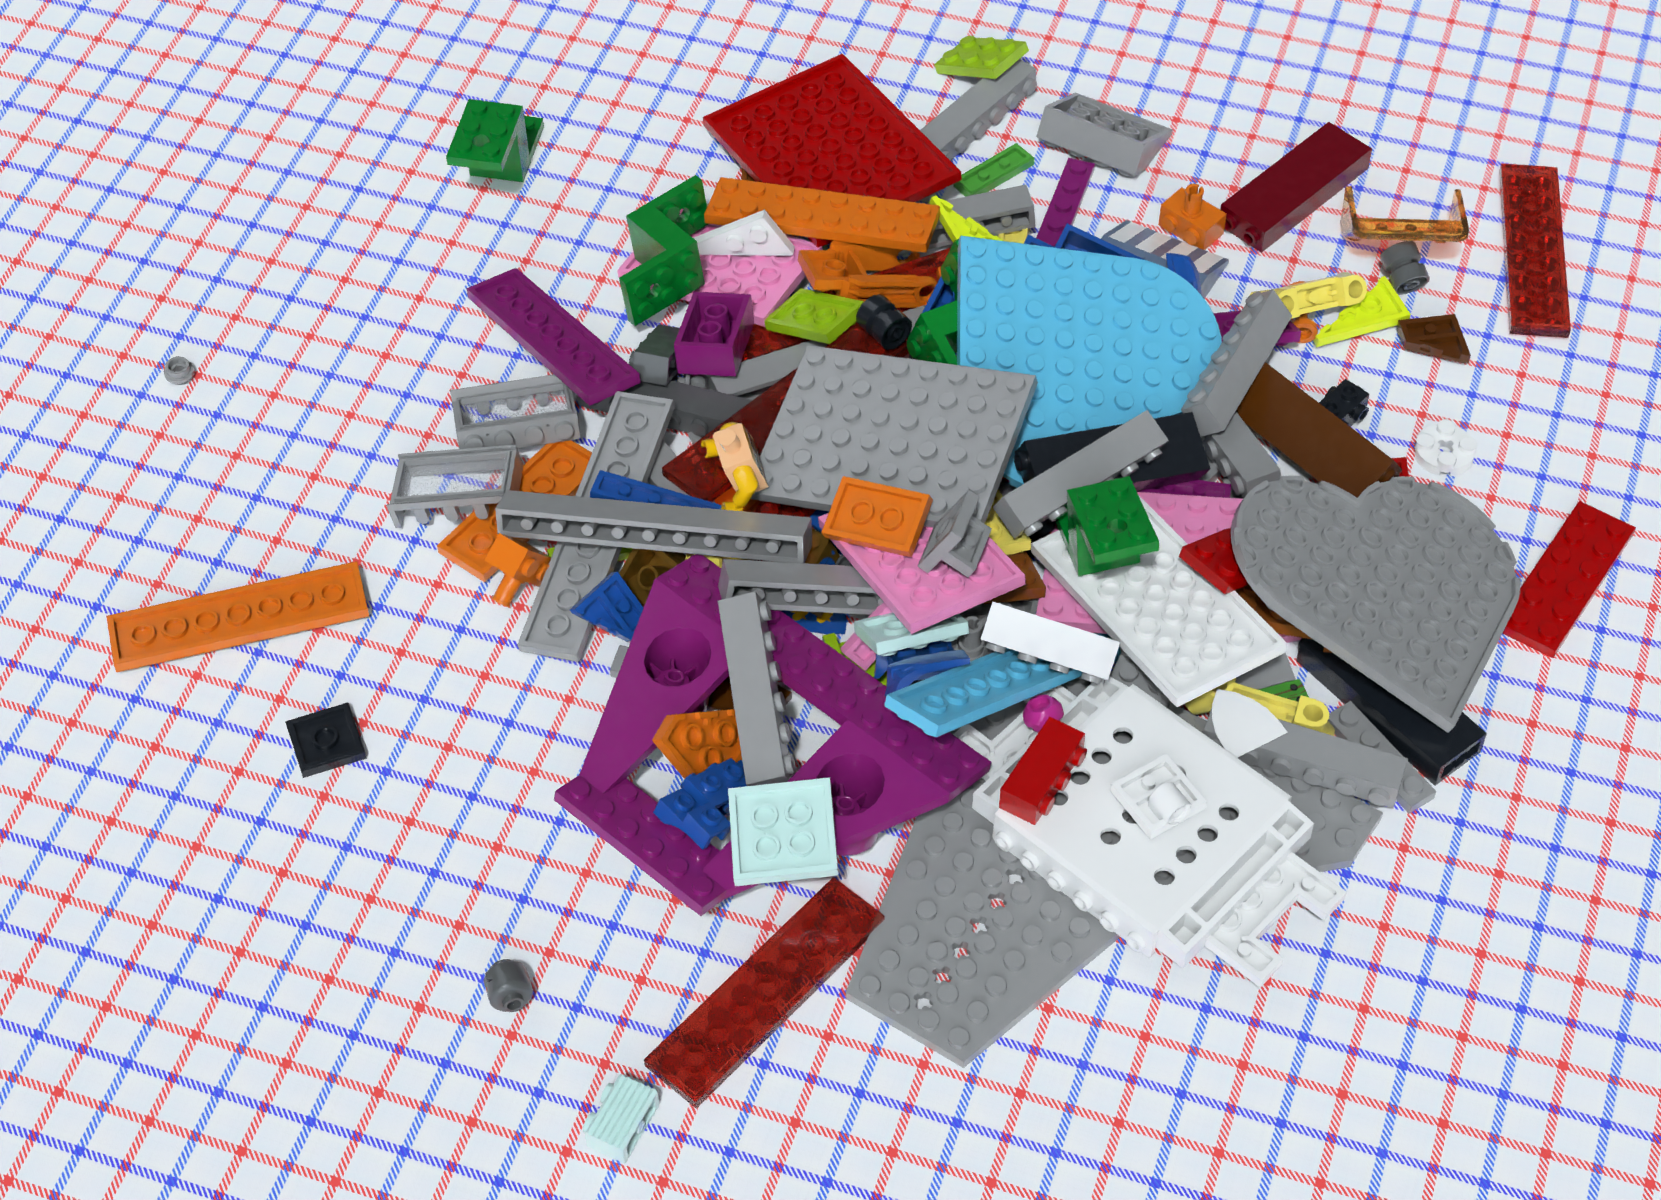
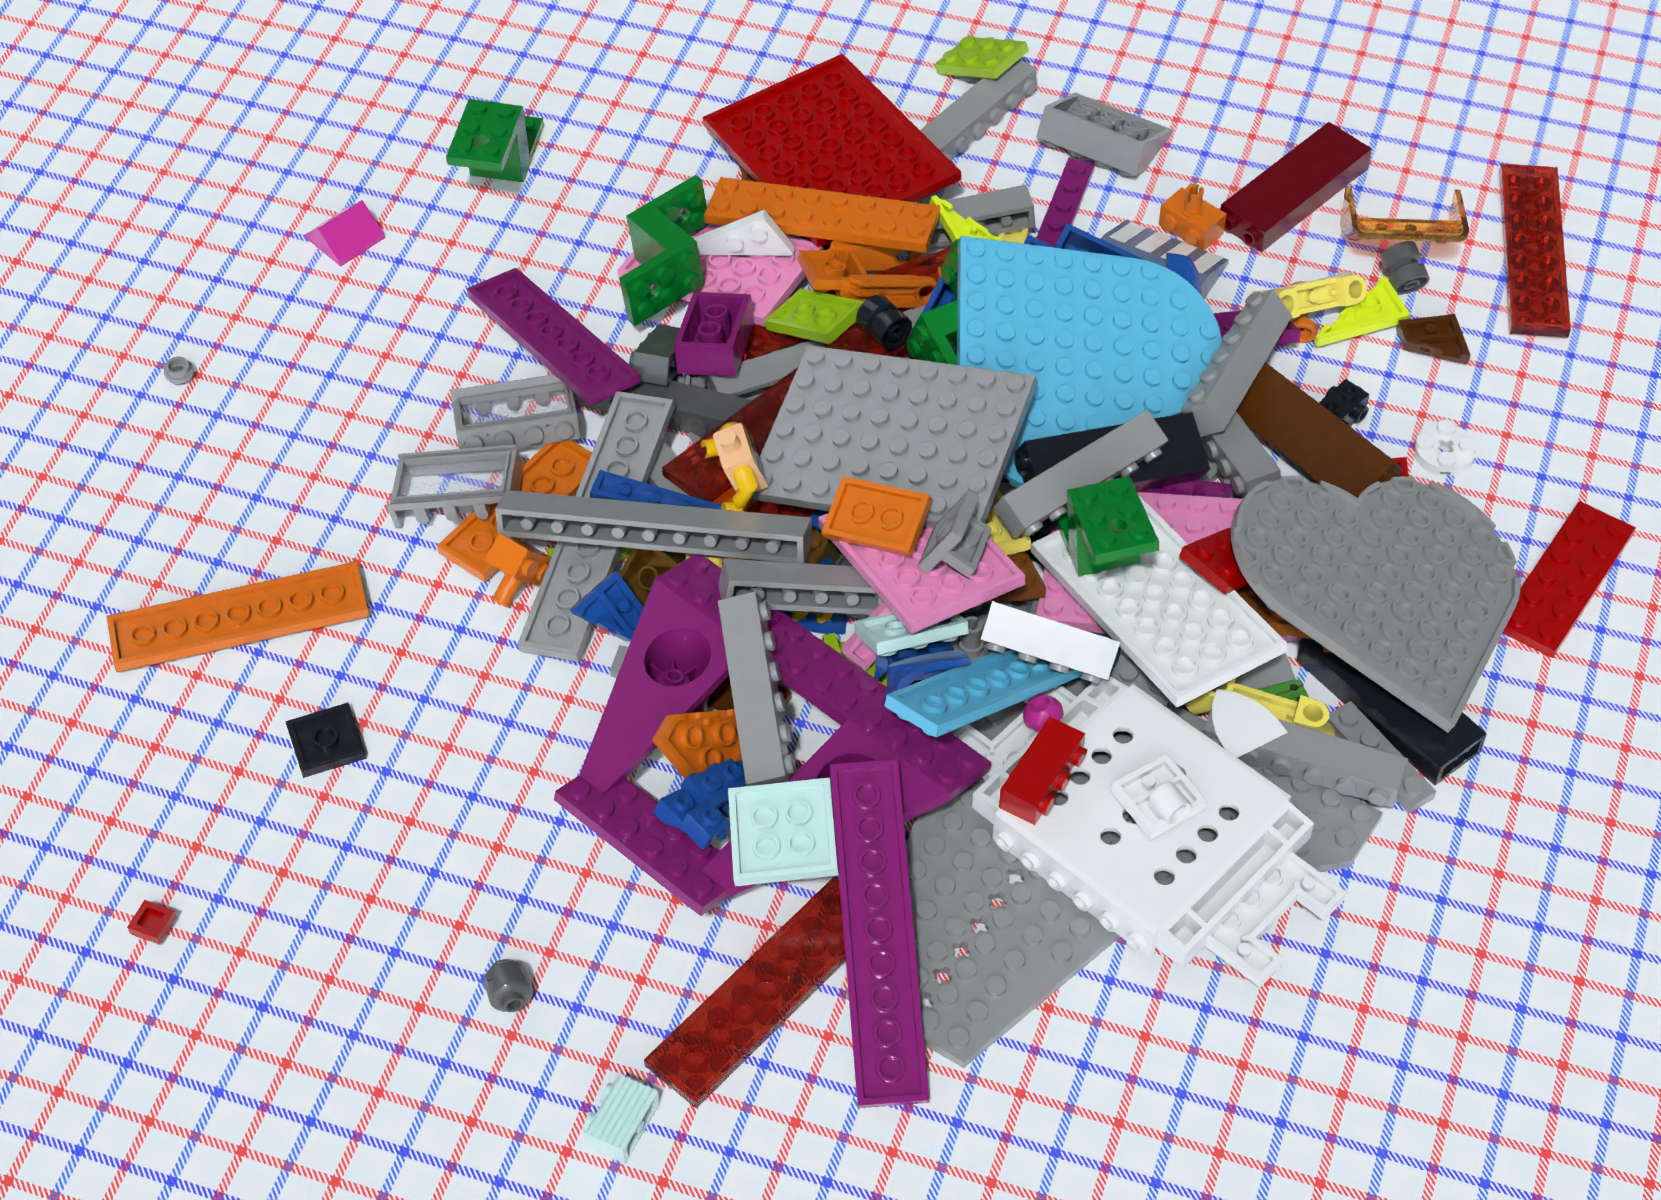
(152, 922): none -> red plate
(346, 234): none -> dark pink slope
(878, 935): none -> magenta plate
(995, 171): bright green tile -> none

